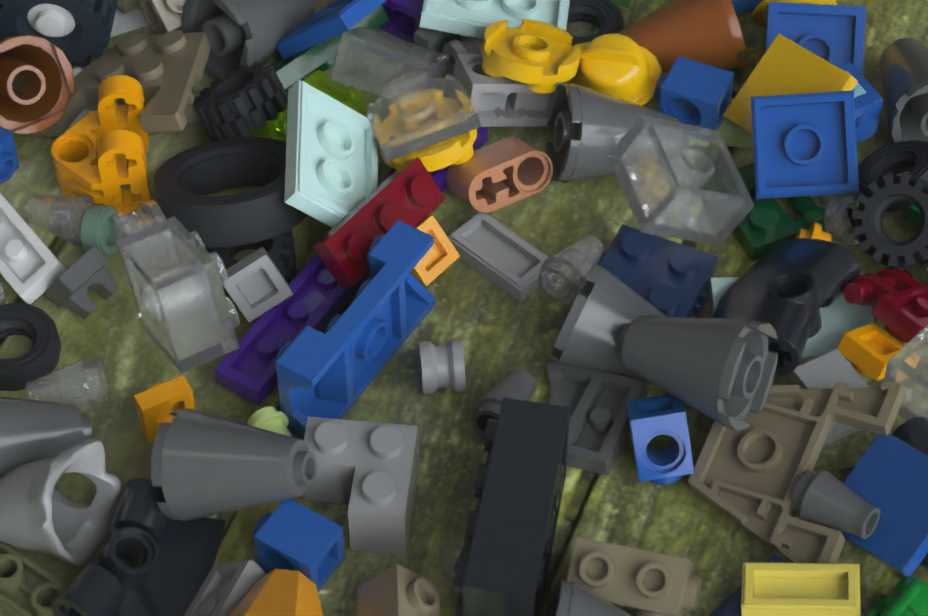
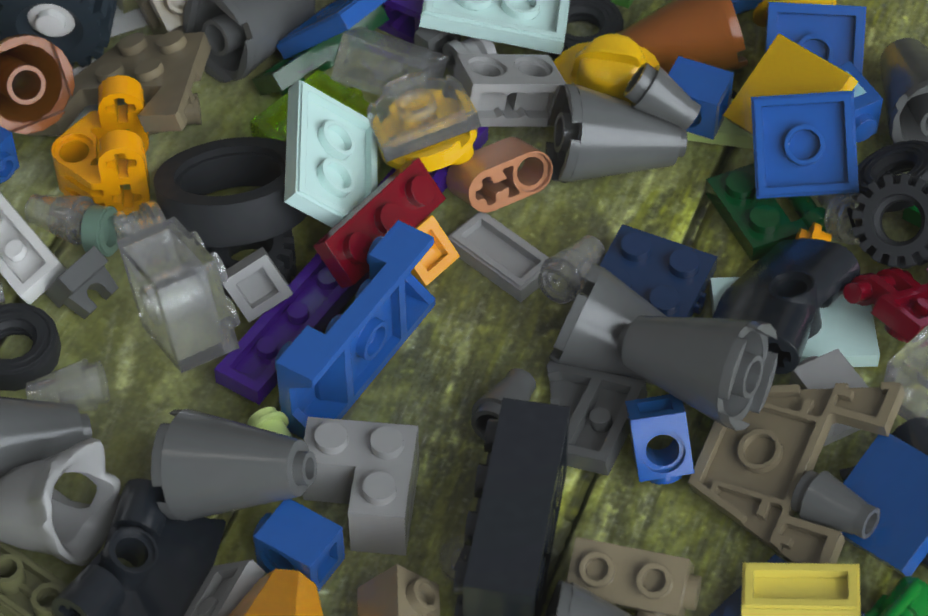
(158, 401): light orange plate -> none
(241, 101): black tyre -> none
(442, 366): light grey wheel -> none
(530, 54): yellow plate -> none
(661, 96): none -> dark grey cone
(680, 181): clear brick -> none
(869, 350): light orange plate -> none

